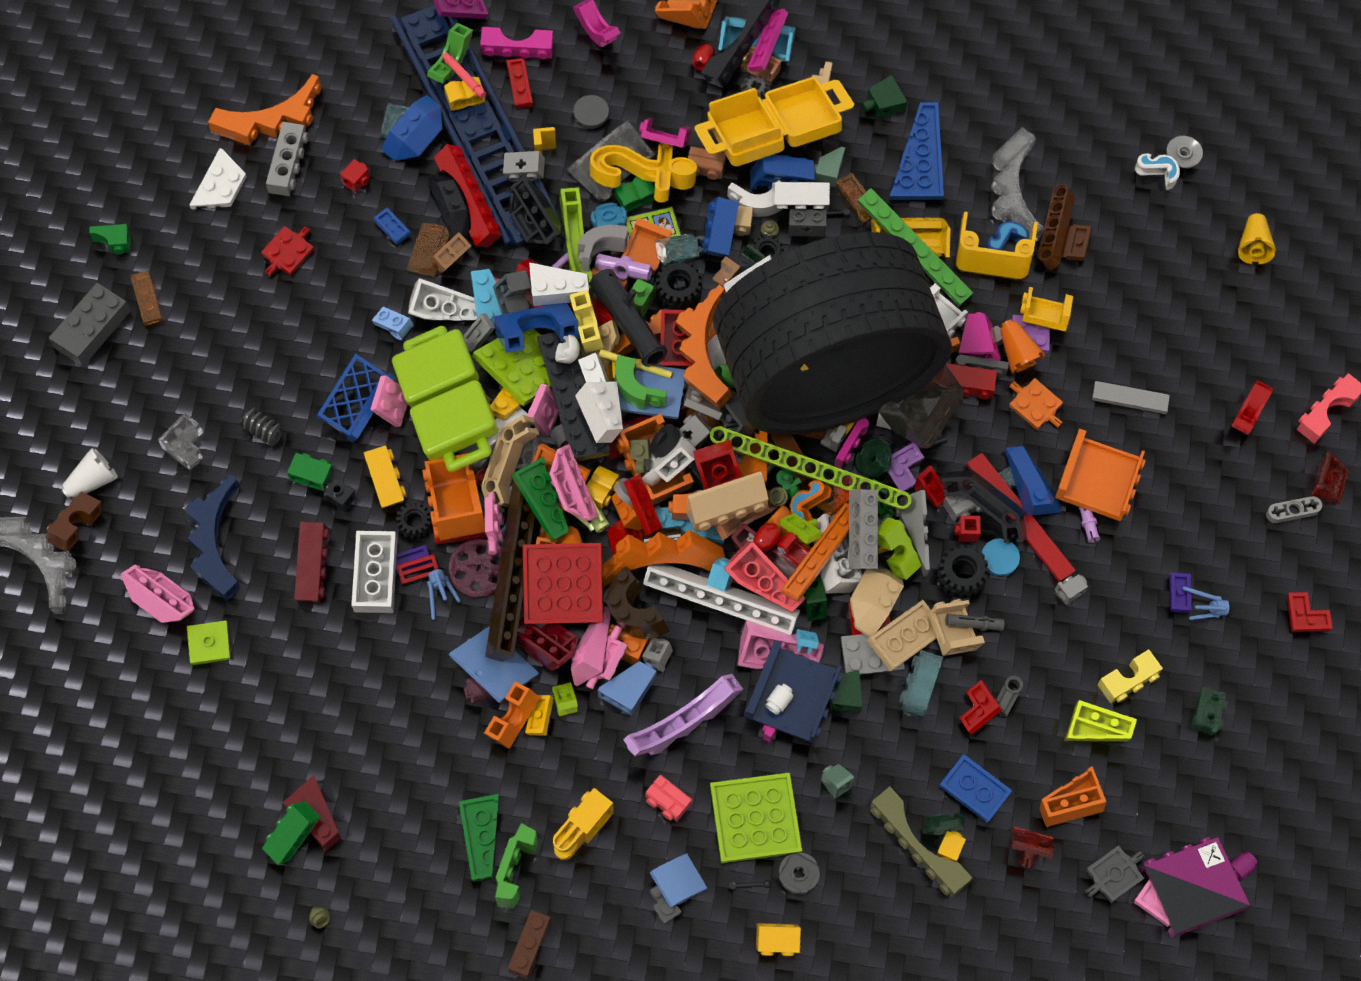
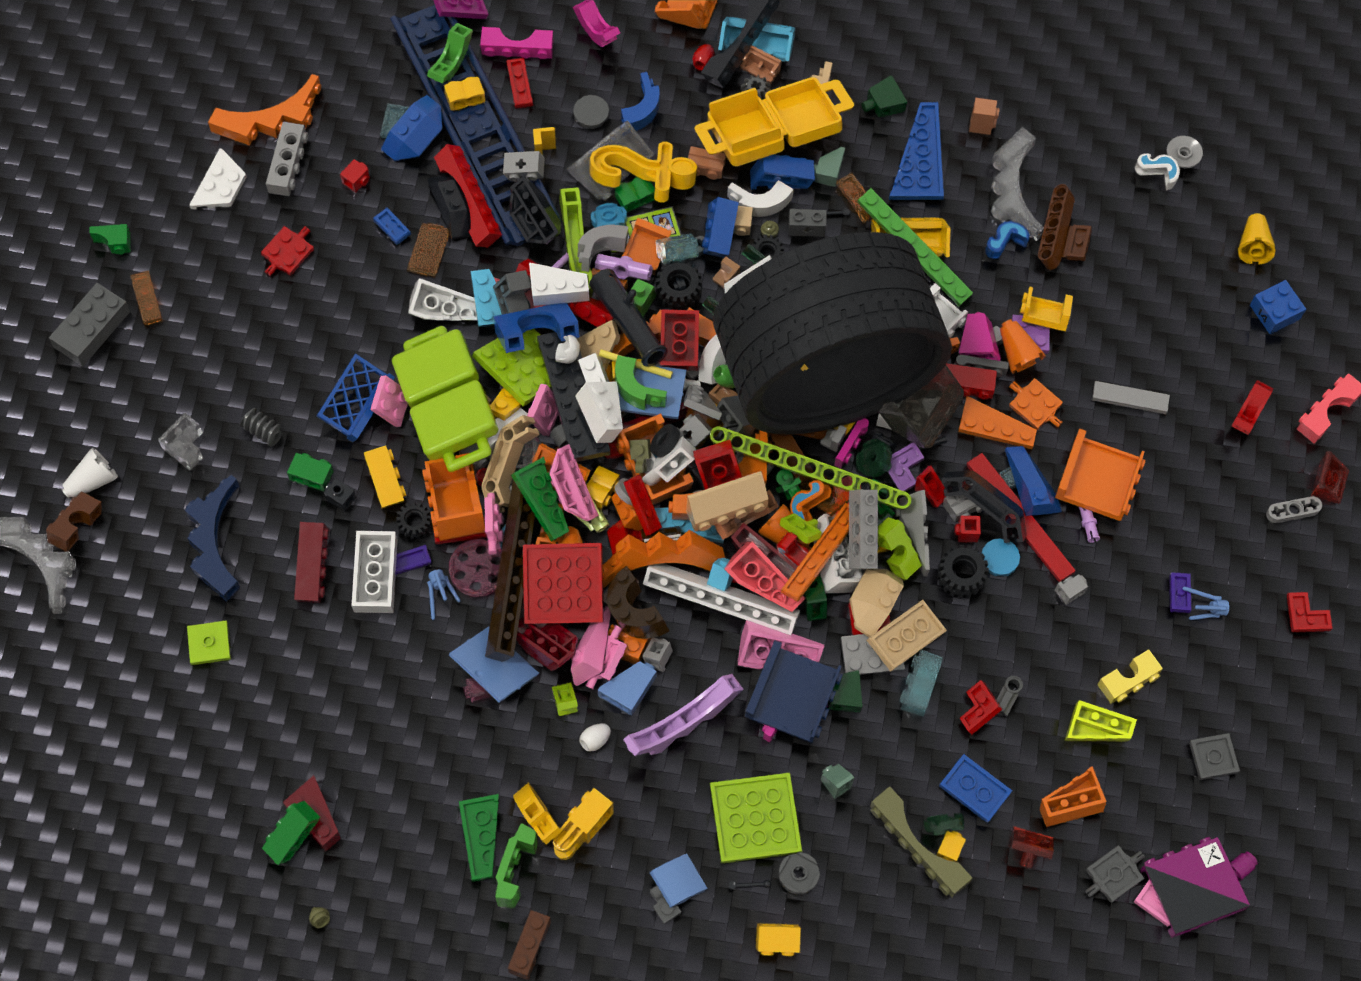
(157, 594): bright pink wedge -> none
(394, 322): light blue plate -> none
(415, 561): red tile -> none
(450, 252): medium nougat hinge -> none
(464, 75): coral piece -> none
(478, 332): light grey plate -> none
(521, 704): orange arch -> none
(536, 813): none -> yellow slope
(539, 717): yellow plate -> none
(587, 321): light yellow arch -> none
(595, 737): none -> white animal
(644, 112): none -> blue arch
(668, 798): coral brick -> none
(681, 140): dark pink panel -> none
(695, 349): orange arch -> none
(767, 41): dark pink plate -> none
(767, 536): red animal -> none
(778, 496): olive plate -> none
(779, 699): white brick -> none
(800, 194): white wedge -> none
(806, 639): medium azure tile -> none
(953, 638): tan panel -> none
(982, 623): dark grey pin -> none
(983, 116): none -> nougat brick
(993, 425): none -> orange wing
(994, 262): yellow windscreen -> none
(1208, 711): clear green brick -> none
(1214, 756): none -> dark grey plate
(1277, 307): none -> blue brick

